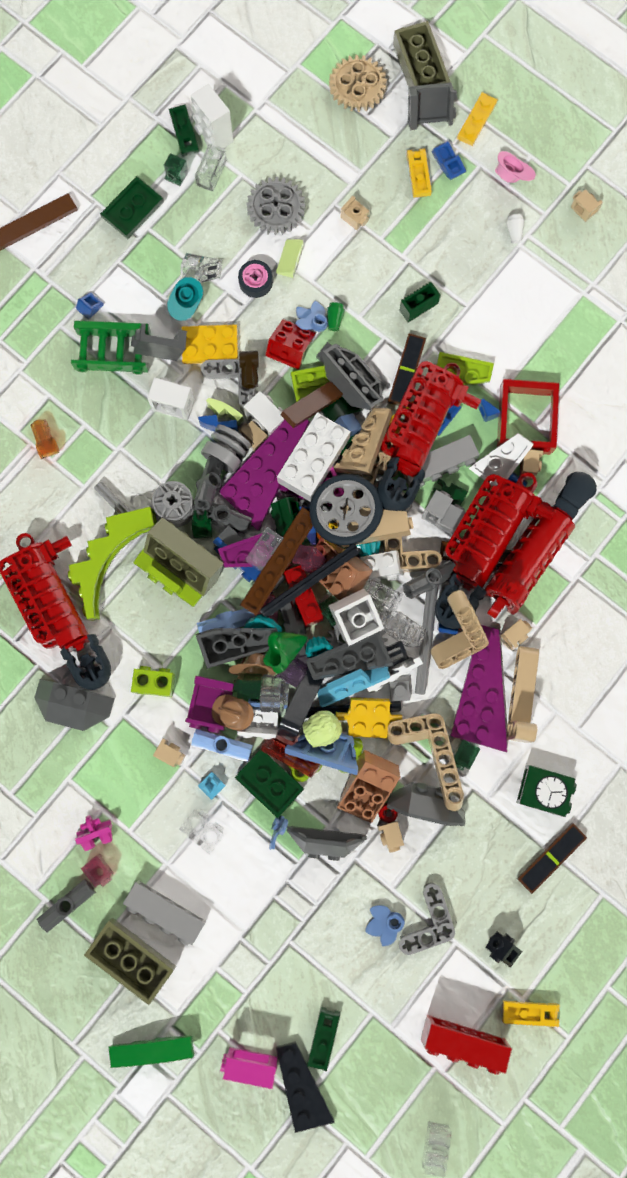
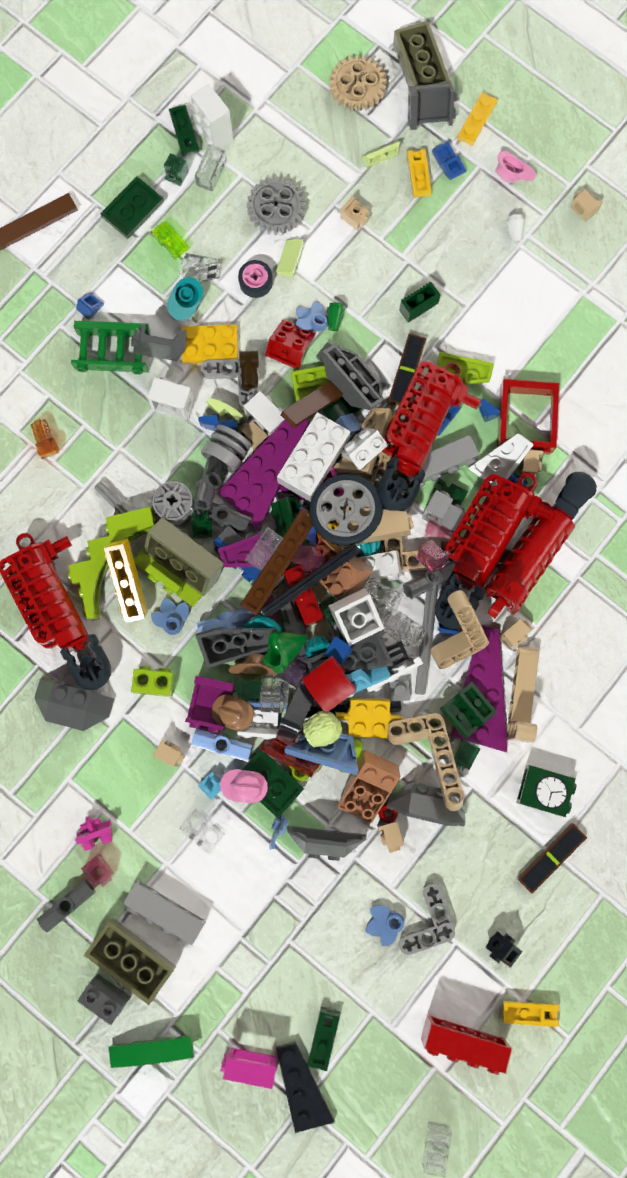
(104, 999): none -> dark grey panel
(126, 580): none -> yellow brick
(170, 239): none -> clear neon green slope
(170, 613): none -> medium blue plate
(243, 786): none -> bright pink piece
(329, 684): none -> red slope
(339, 650): none -> blue slope
(364, 447): none -> white bracket
(381, 154): none -> yellowish green slope
(432, 556): none -> clear pink brick
(468, 710): none -> dark green slope

